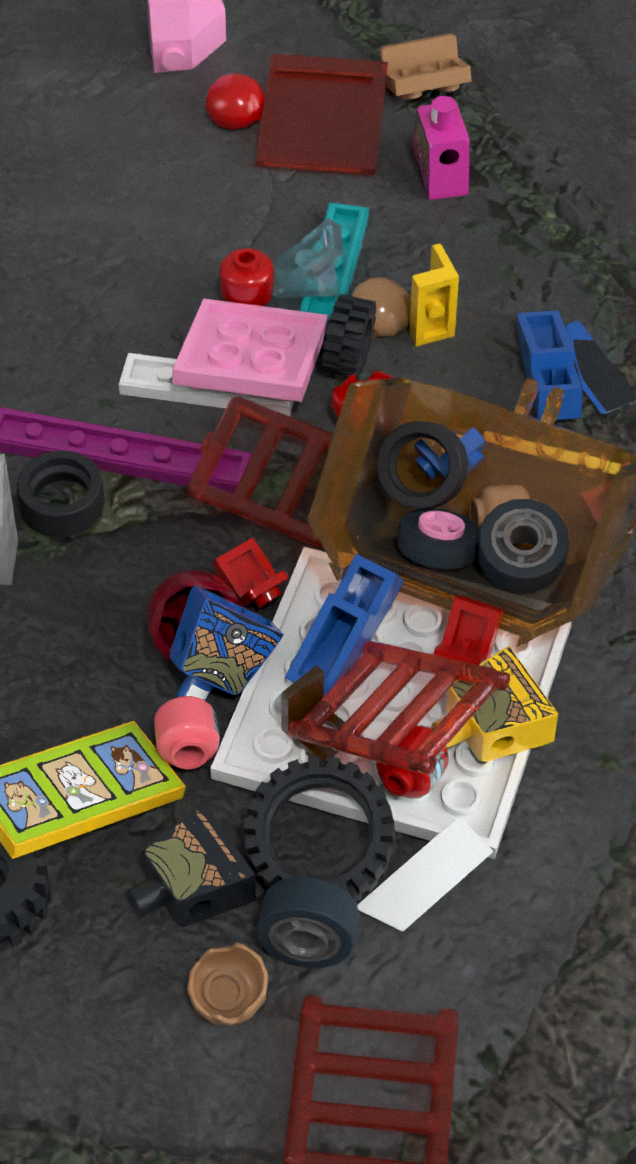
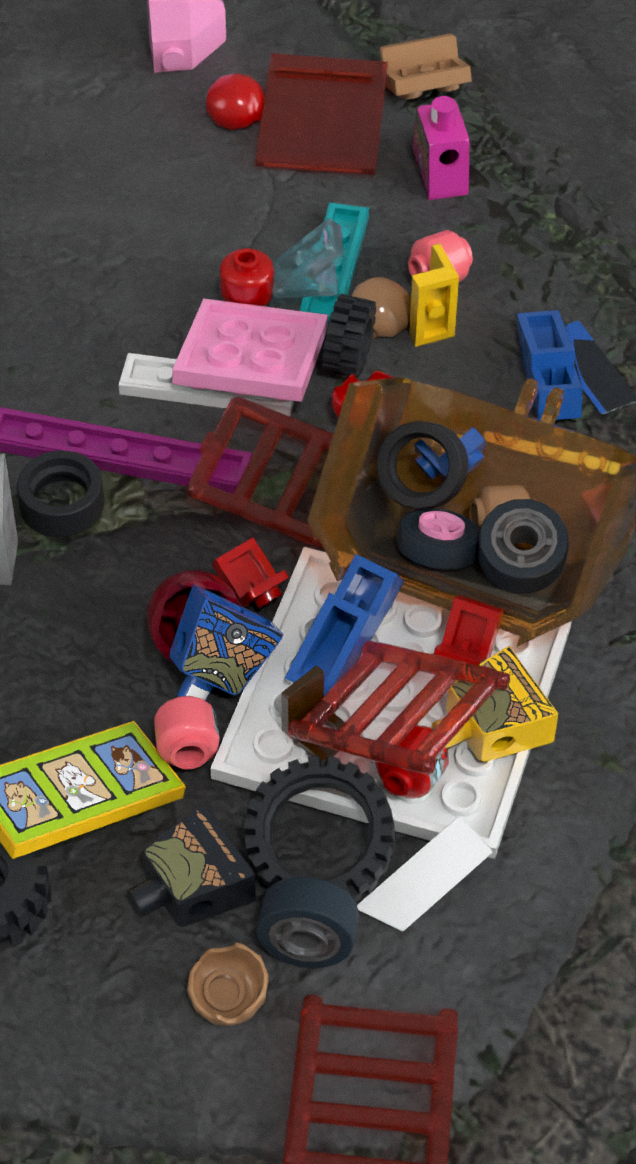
(454, 246): none -> coral head

